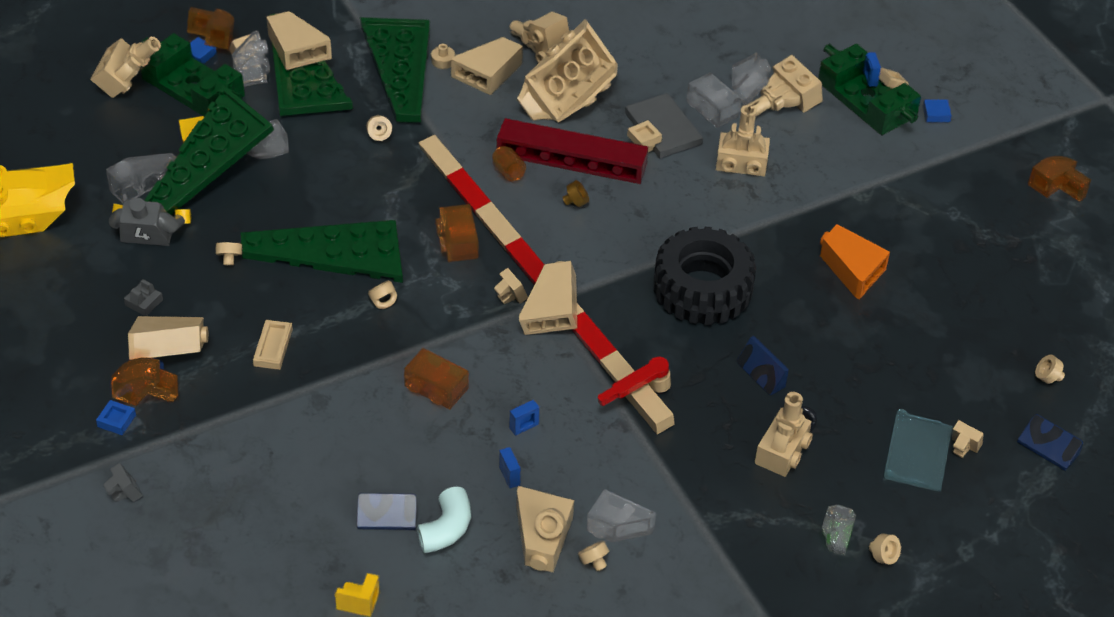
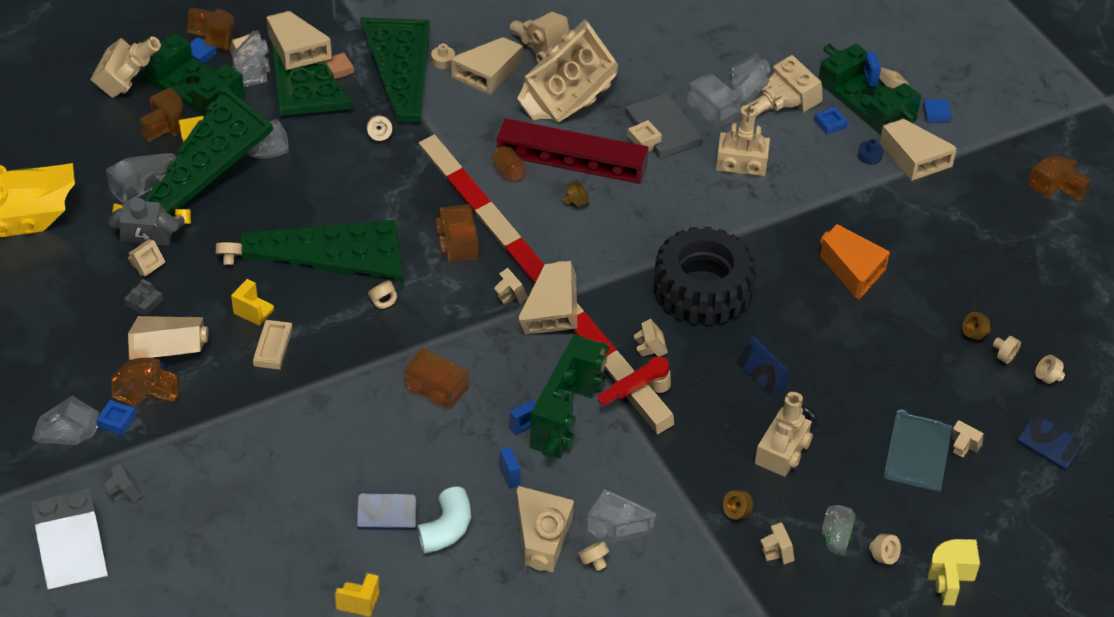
(67, 423): none -> clear slope
(69, 540): none -> slope
(146, 257): none -> tan tile
(165, 115): none -> clear orange brick
(248, 305): none -> yellow panel
(340, 65): none -> nougat tile
(576, 372): none -> dark green brick
(652, 339): none -> tan tile
(737, 504): none -> pearl gold tile
(778, 545): none -> tan tile
(830, 121): none -> blue tile
(870, 152): none -> dark blue tile
(916, 149): none -> tan slope
(952, 563): none -> light yellow brick
(976, 326): none -> pearl gold tile
(1007, 348): none -> tan tile

